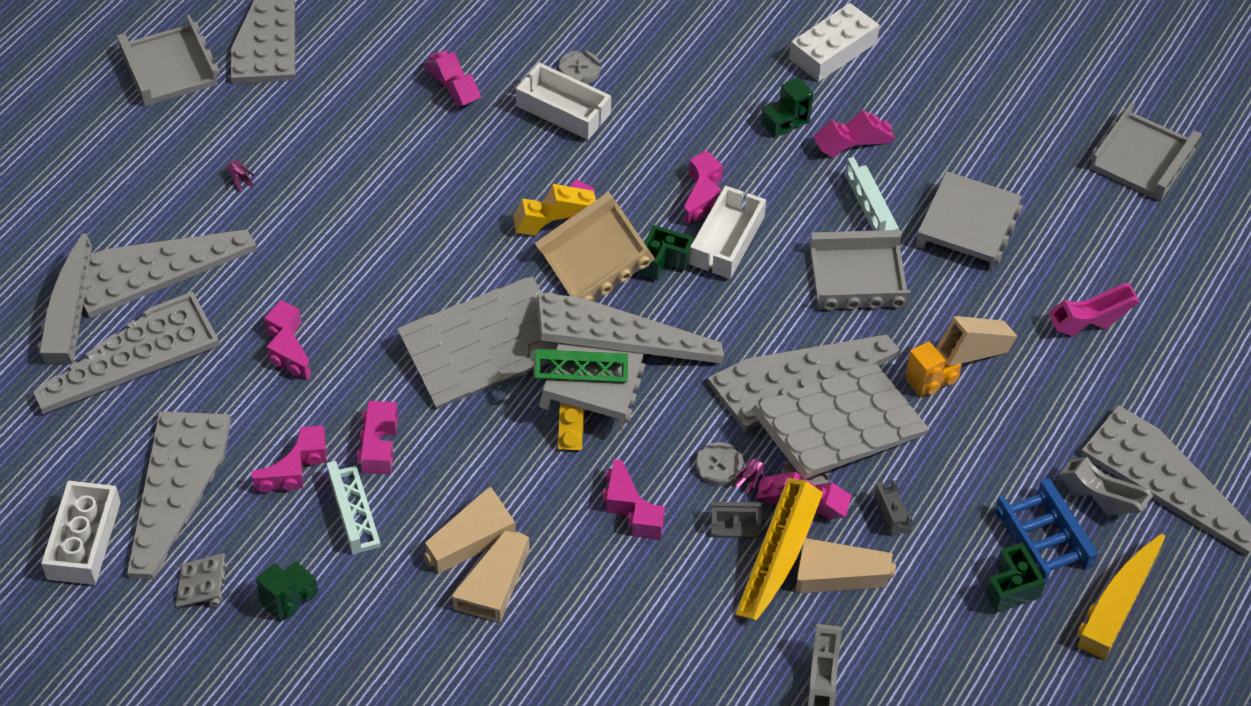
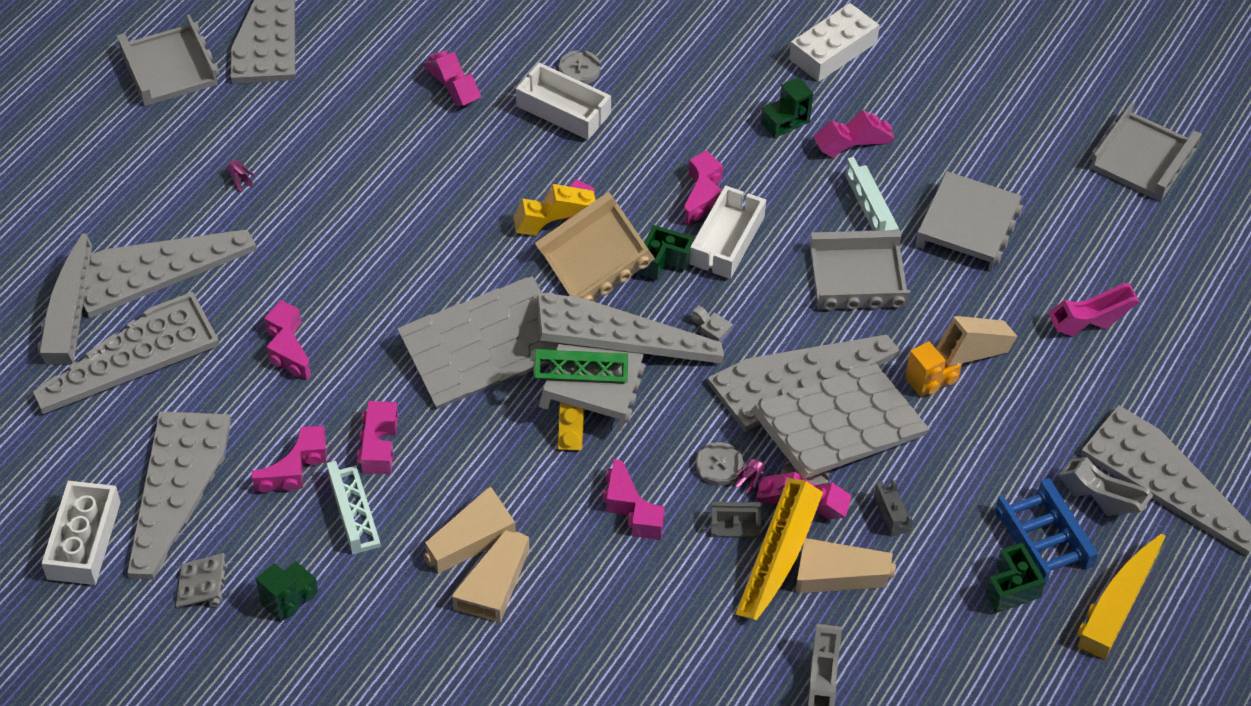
(712, 326): none -> light grey plate

